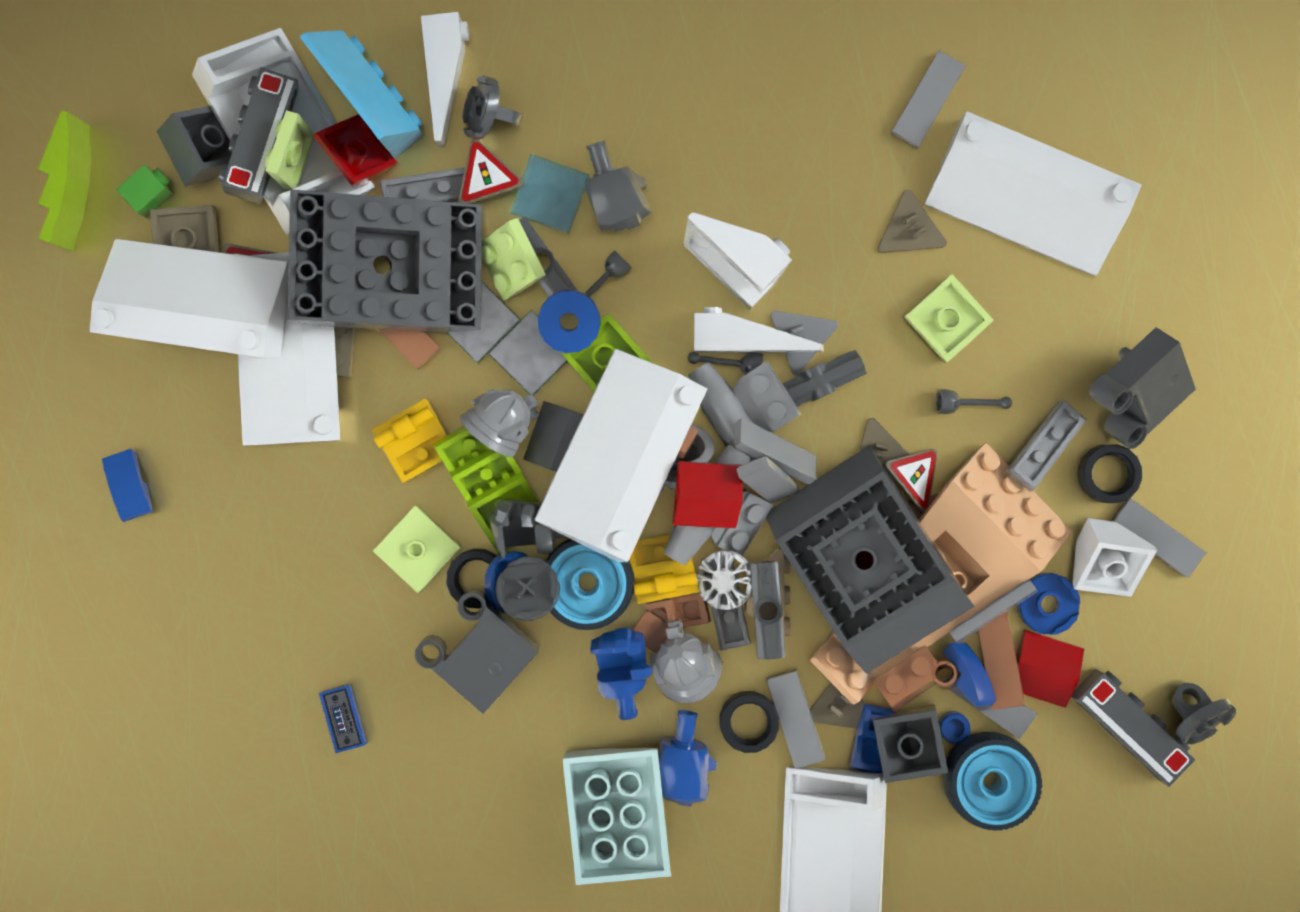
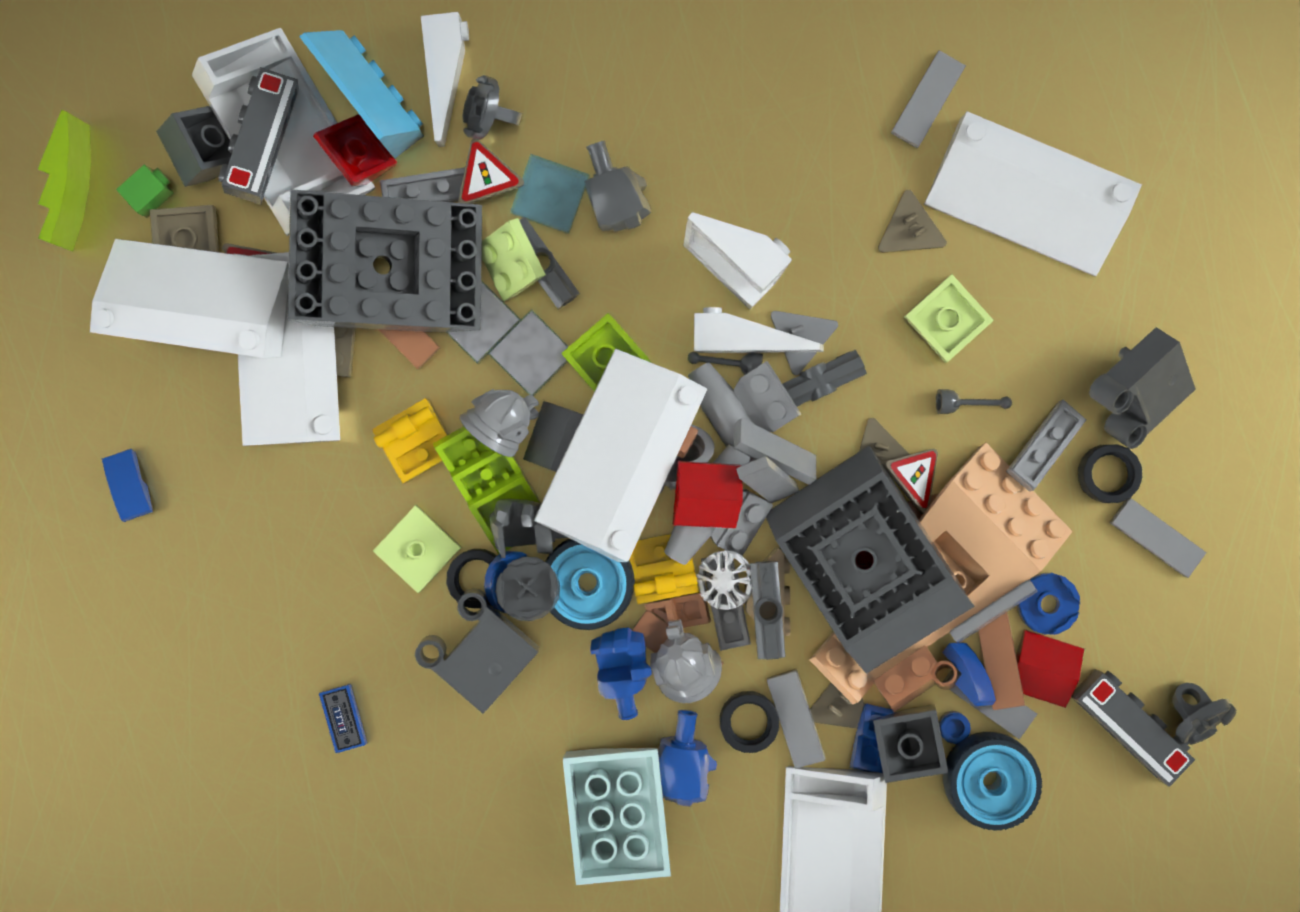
(290, 151): yellowish green plate -> none
(569, 339): blue tile -> none
(615, 267): dark grey hinge -> none
(1110, 558): white slope -> none

